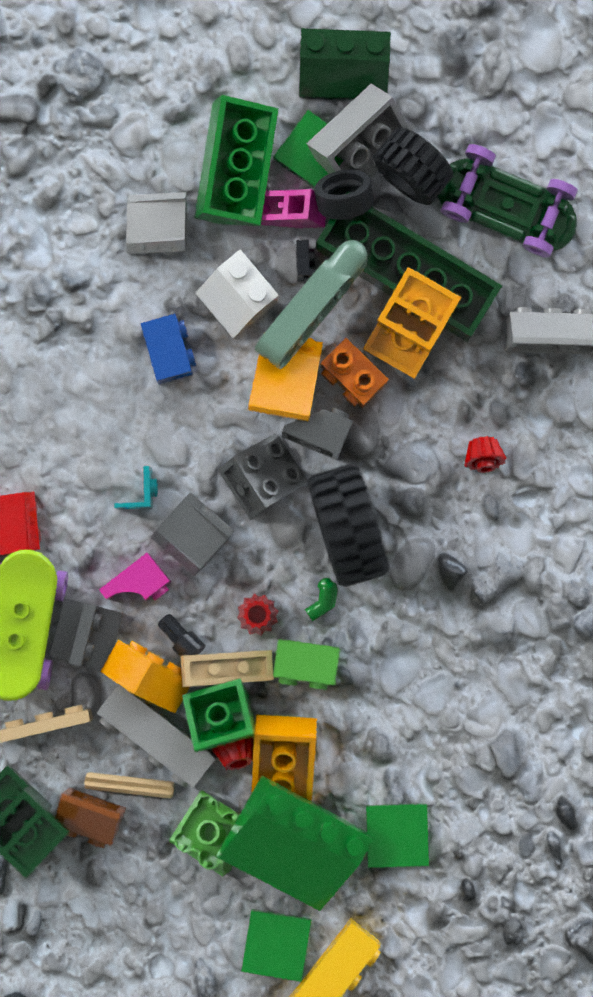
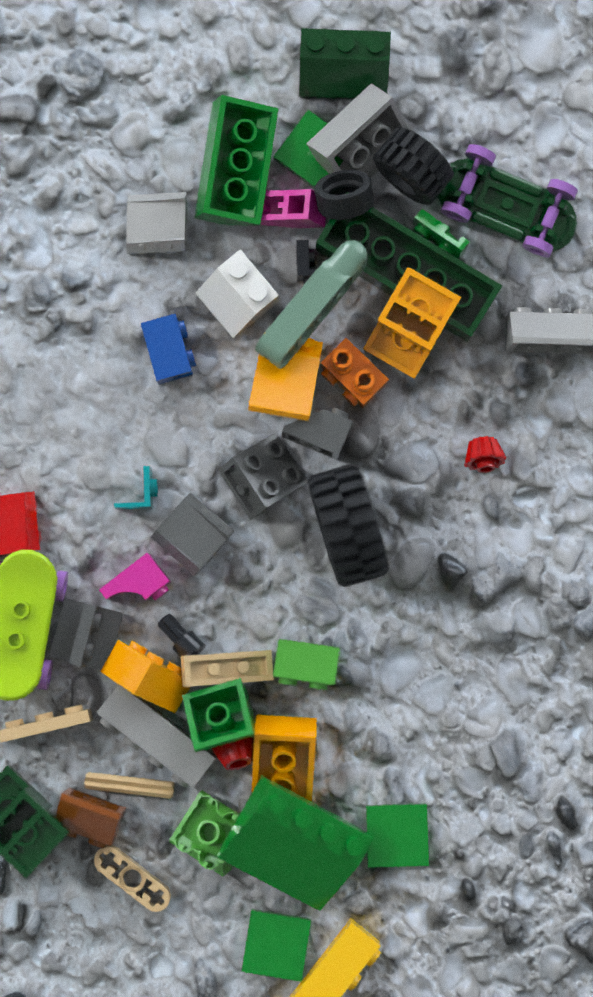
(156, 884): none -> tan beam
(257, 614): red piece -> none
(326, 599): green arm -> none
(439, 233): none -> green wing

